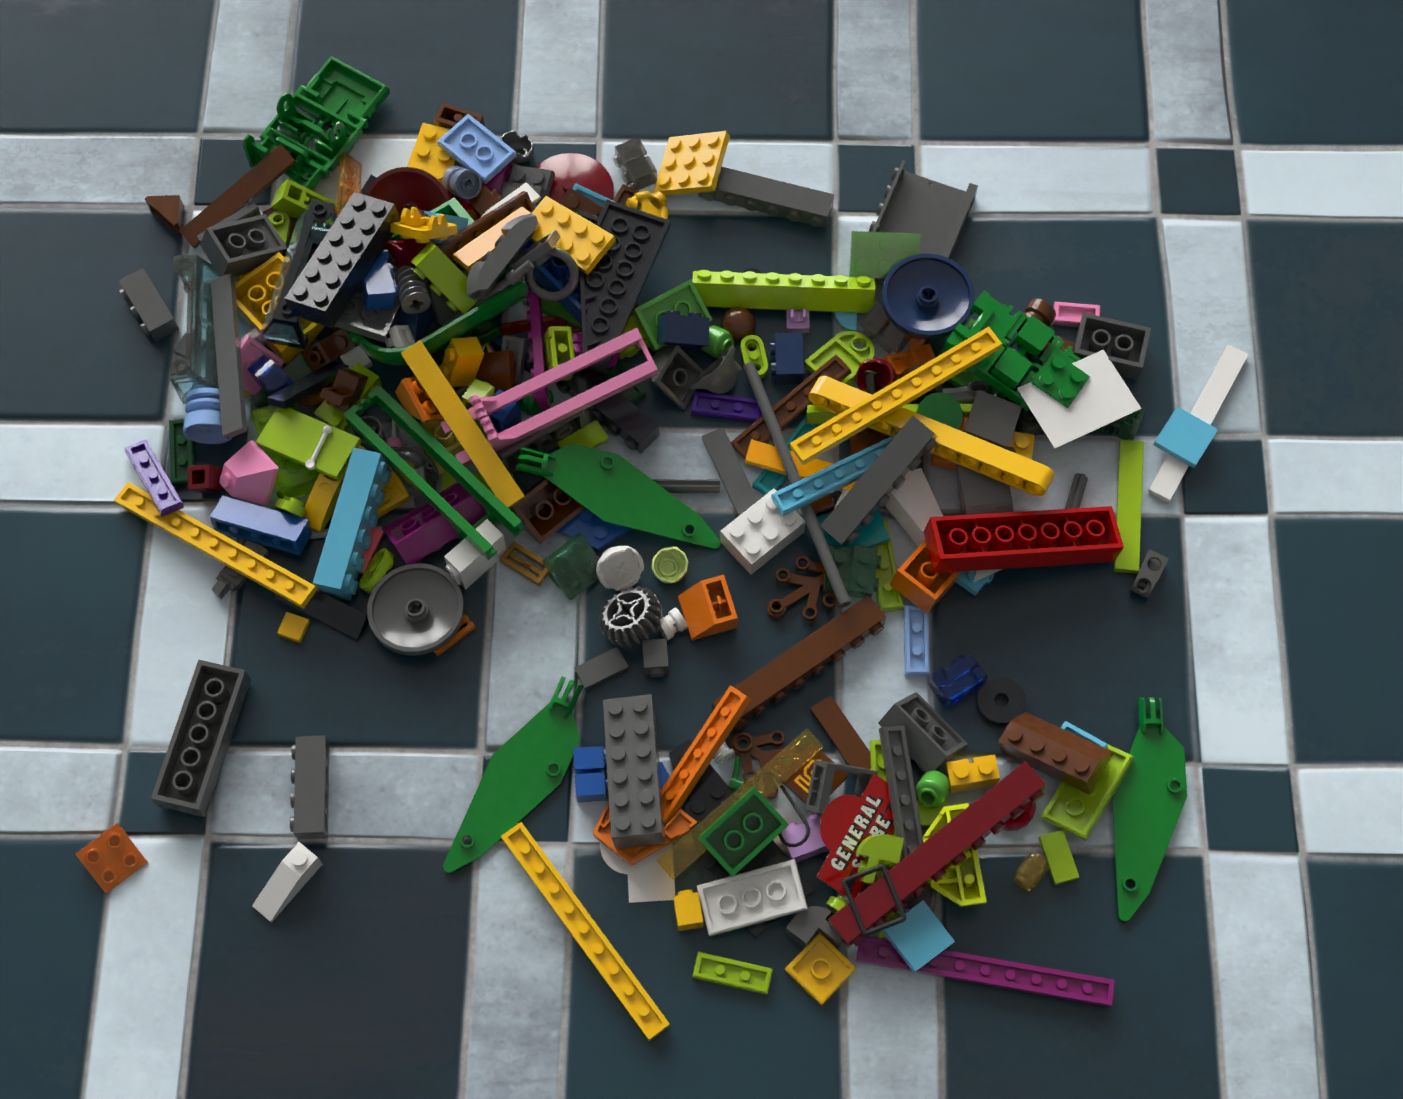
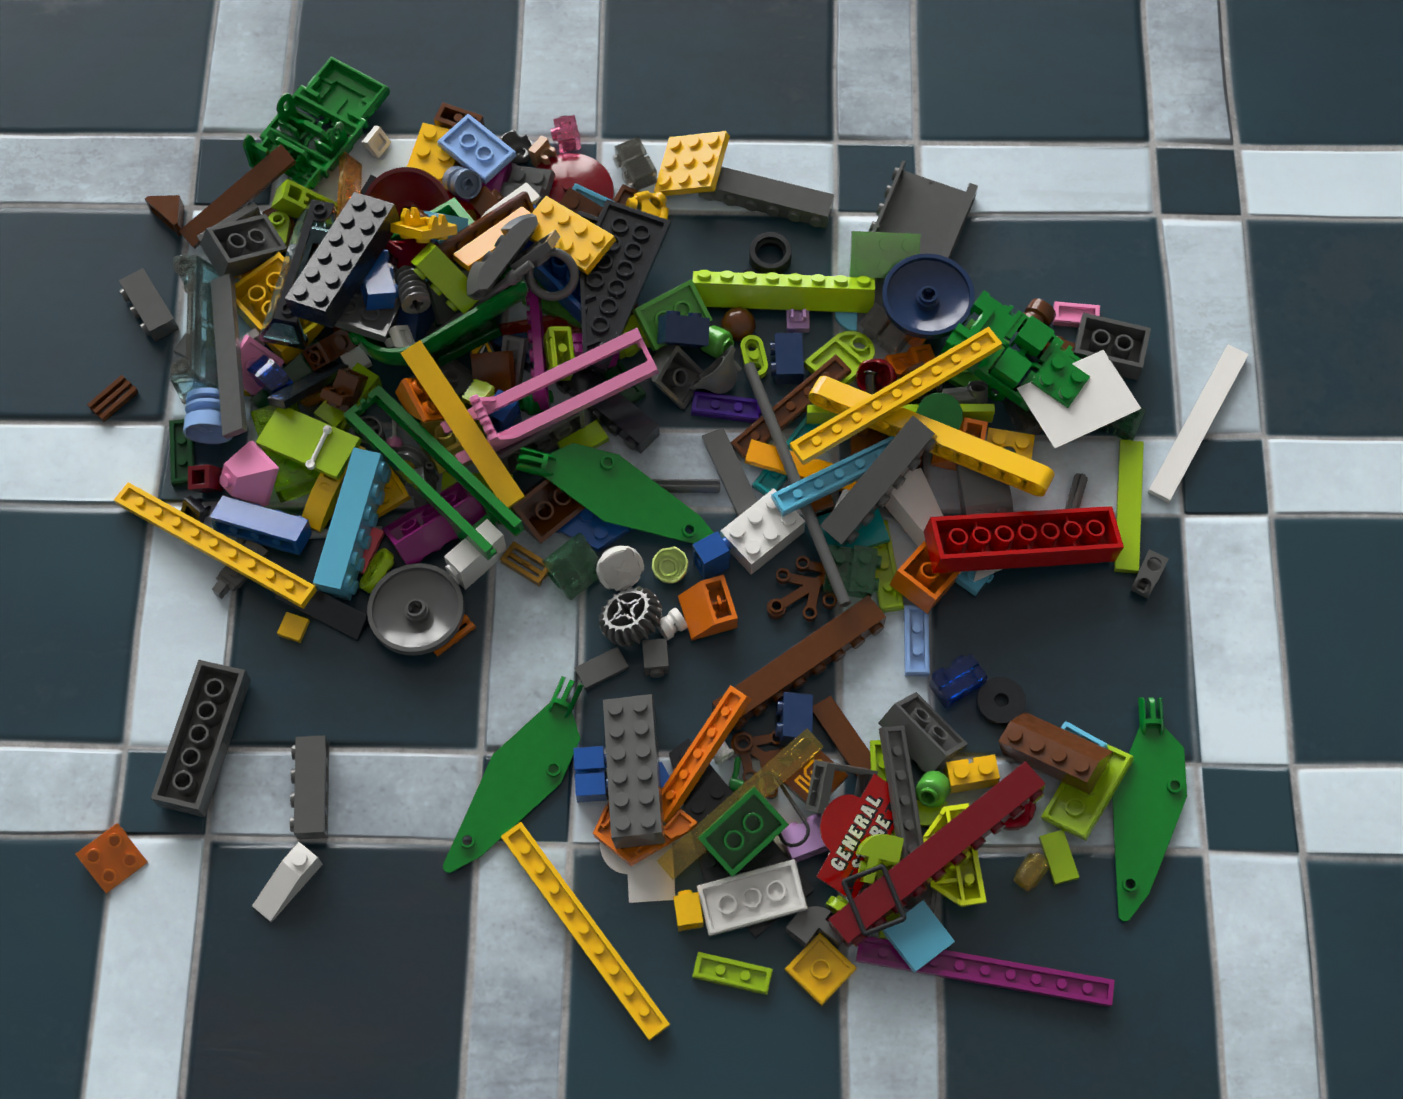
(110, 395): none -> reddish brown tile
(154, 478): tile -> none
(195, 509): none -> black tile
(291, 506): lime plate -> none
(376, 142): none -> white tile
(462, 361): yellow piece -> none
(541, 151): none -> medium nougat tile
(566, 133): none -> clear pink brick
(711, 555): none -> blue brick
(770, 239): none -> black tyre
(795, 716): none -> dark blue brick
(992, 419): dark grey tile -> none
(1185, 437): medium azure tile -> none

